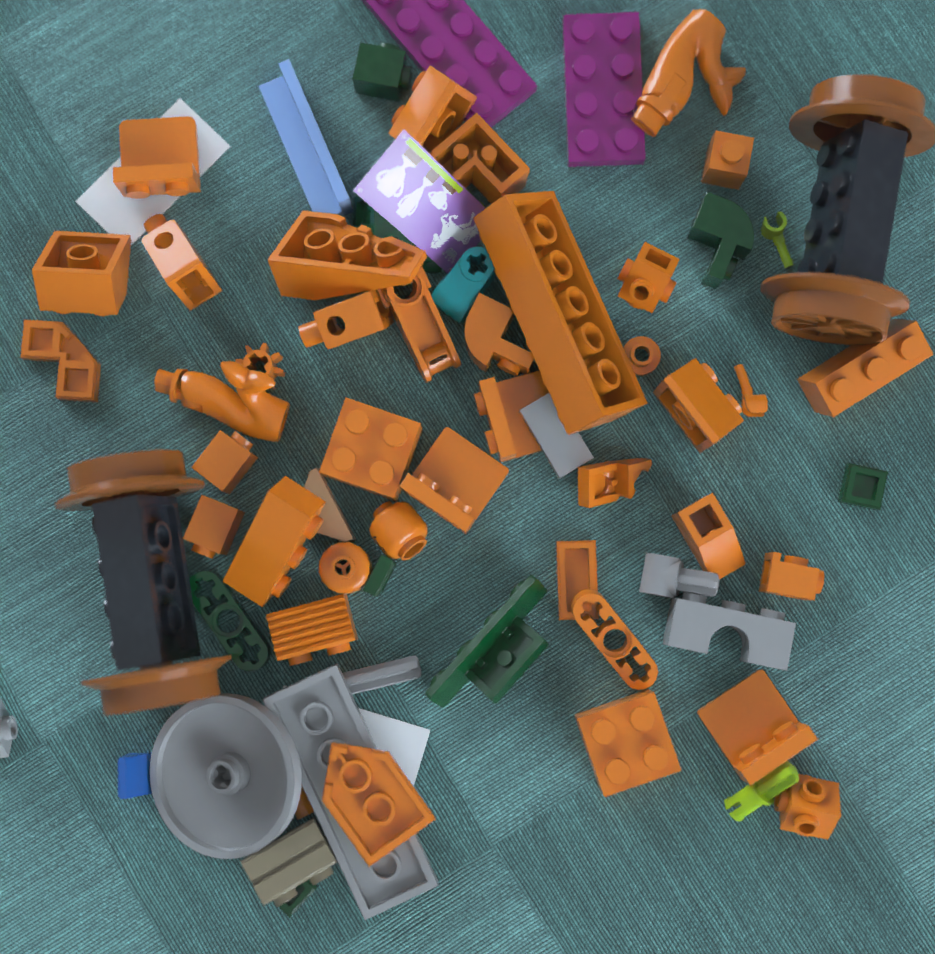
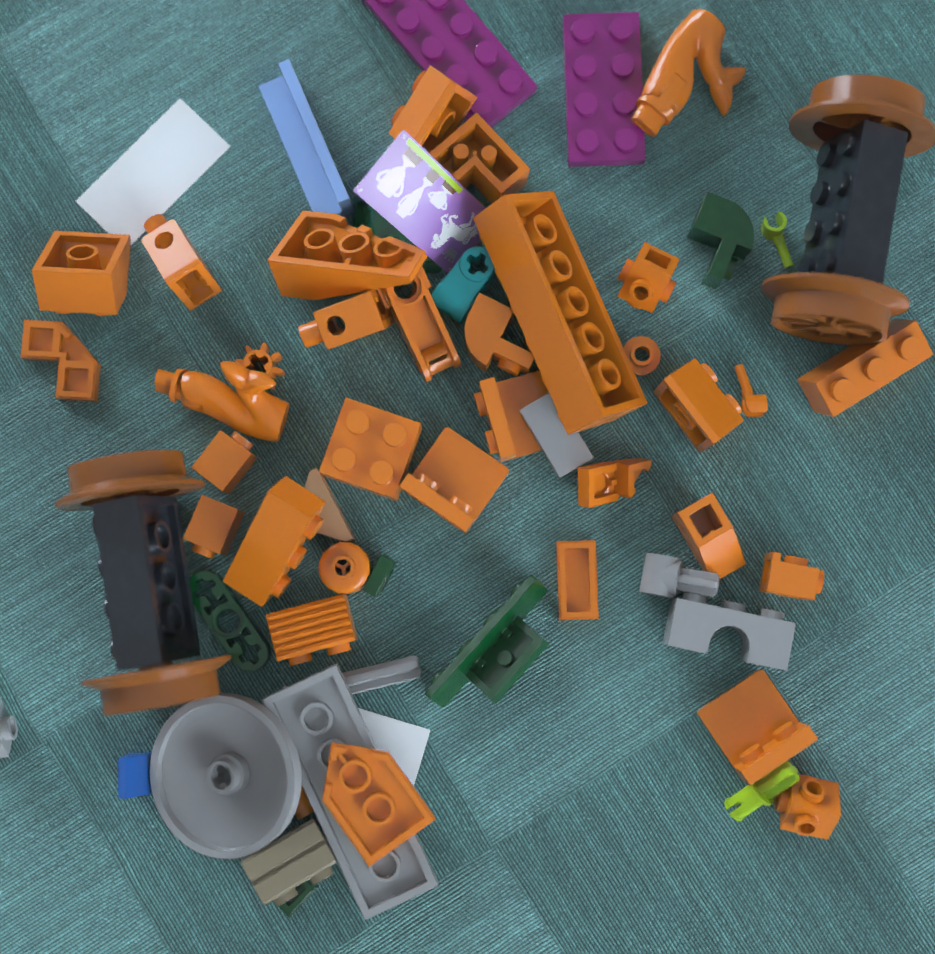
(158, 157): orange bracket -> none
(381, 71): dark green brick -> none
(398, 530): orange head -> none
(623, 668): orange beam -> none
(627, 742): orange brick -> none
(727, 160): orange brick -> none
(863, 487): dark green tile -> none

